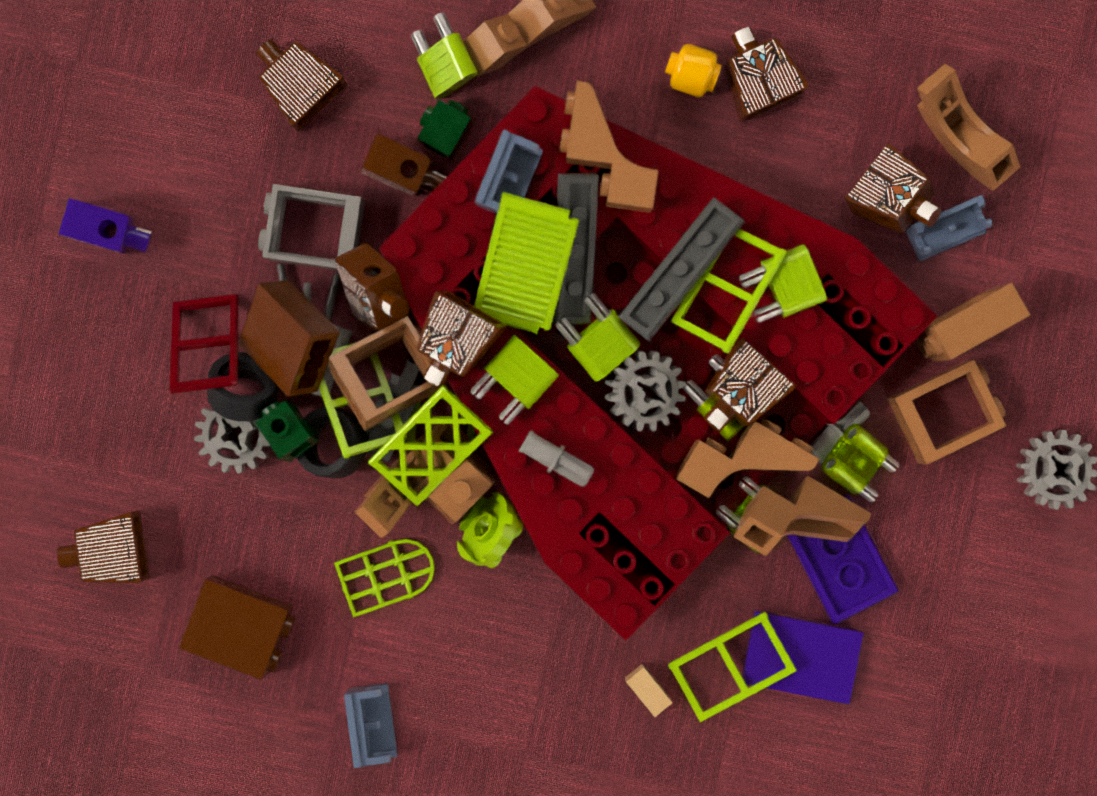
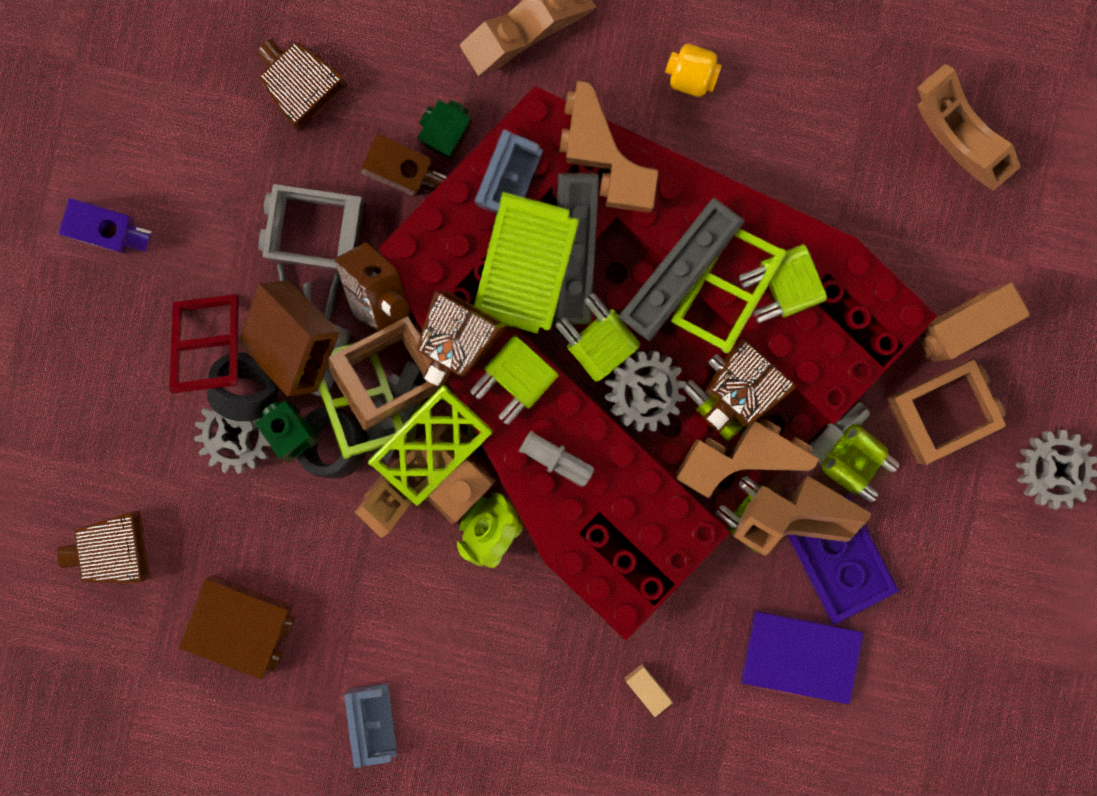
(377, 587): lime window -> none
(445, 63): lime piece -> none
(745, 691): lime window -> none
(761, 75): reddish brown torso -> none
(893, 193): reddish brown torso -> none
(951, 229): sand blue hinge -> none

